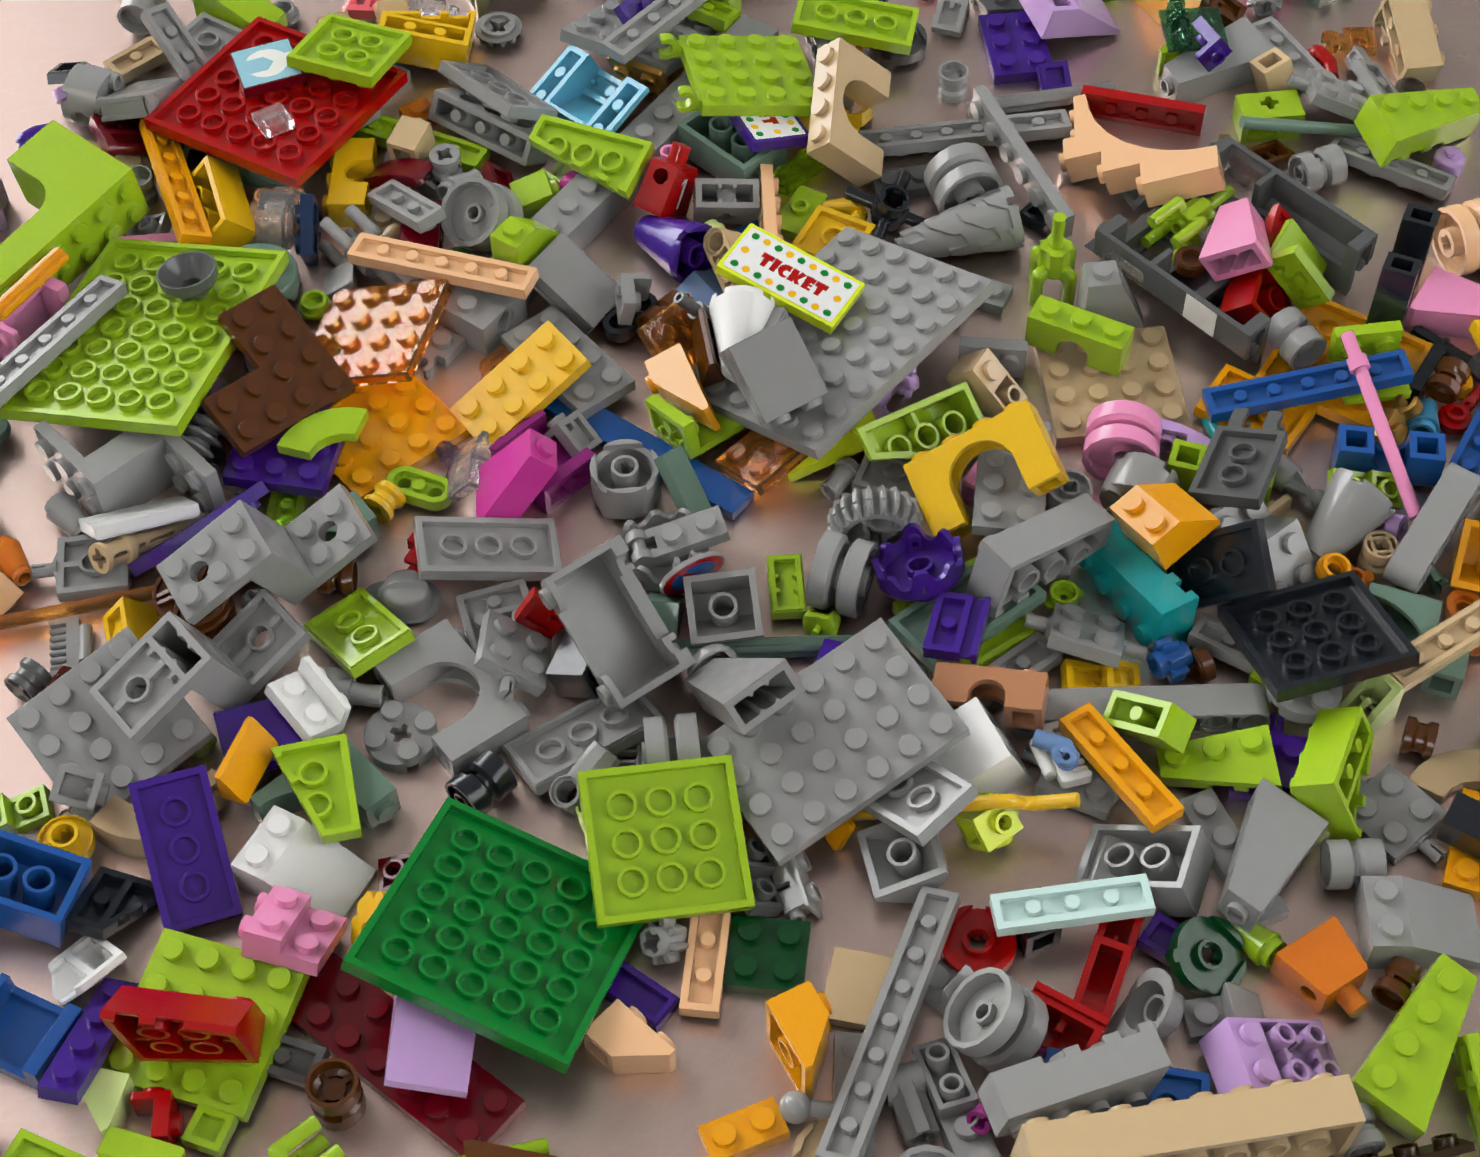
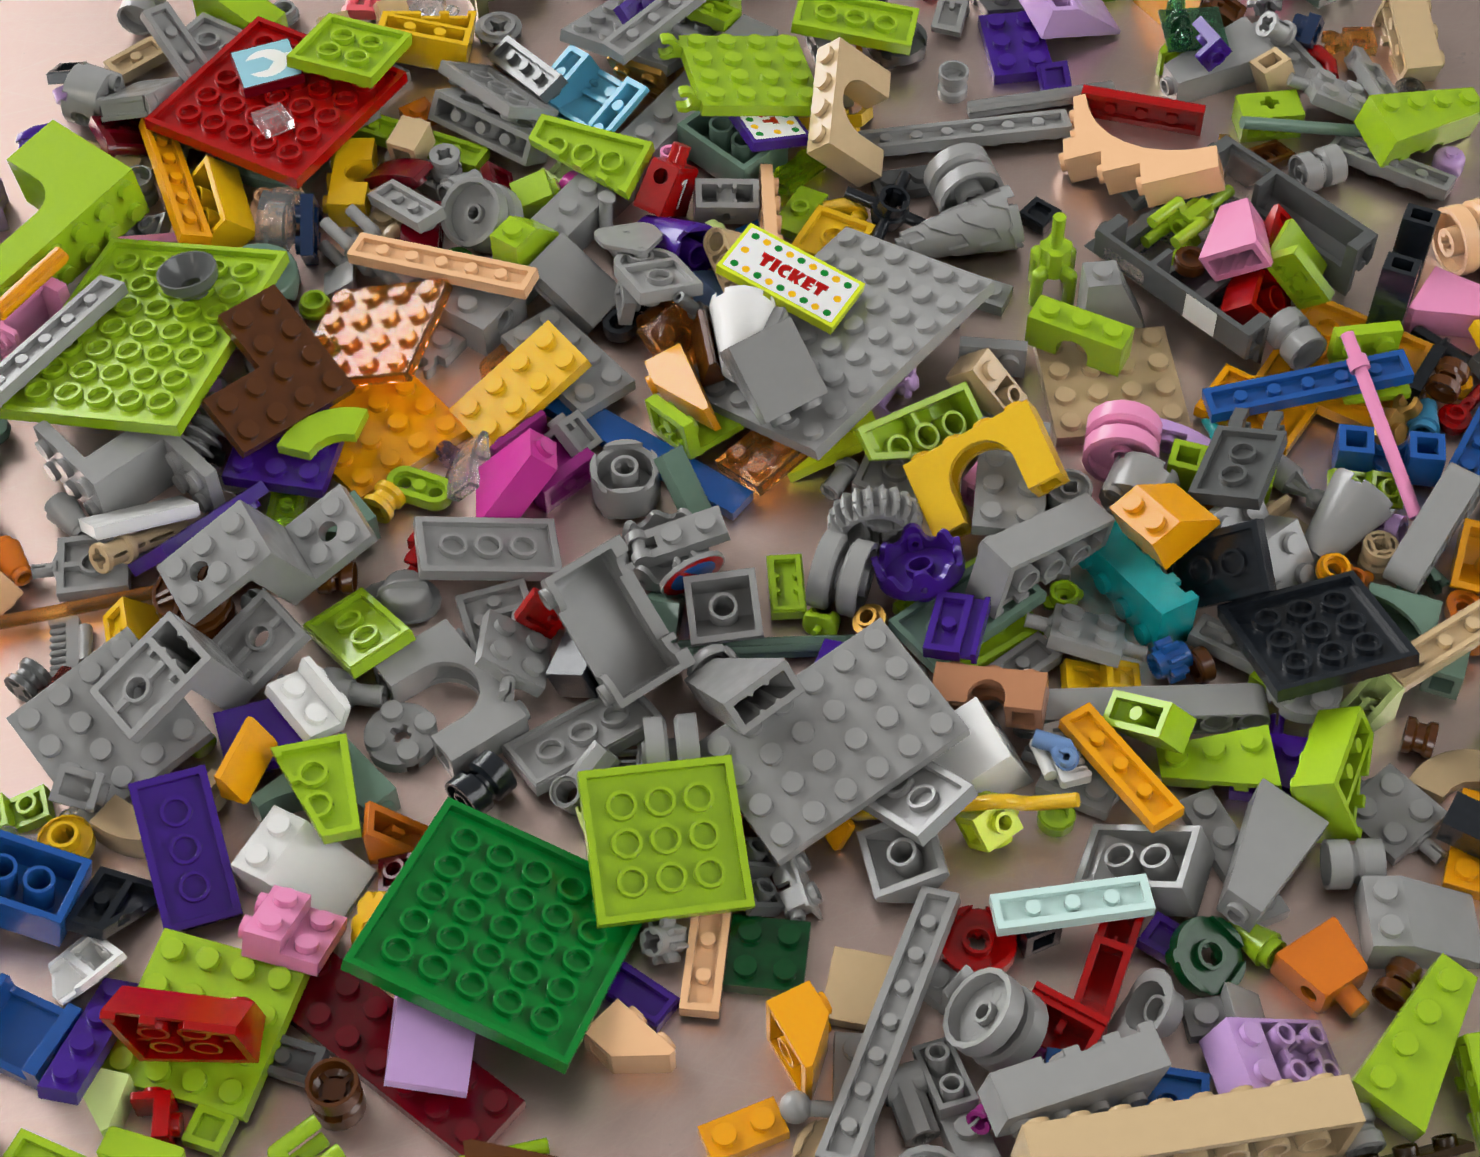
(389, 832): none -> orange slope
(527, 69): none -> plate
(644, 271): none -> light grey plate
(868, 614): none -> pearl gold plate
(1020, 158): light grey plate -> none
(1056, 822): none -> lime tile
(1273, 27): none -> light grey bush
(1308, 29): none -> dark blue bracket

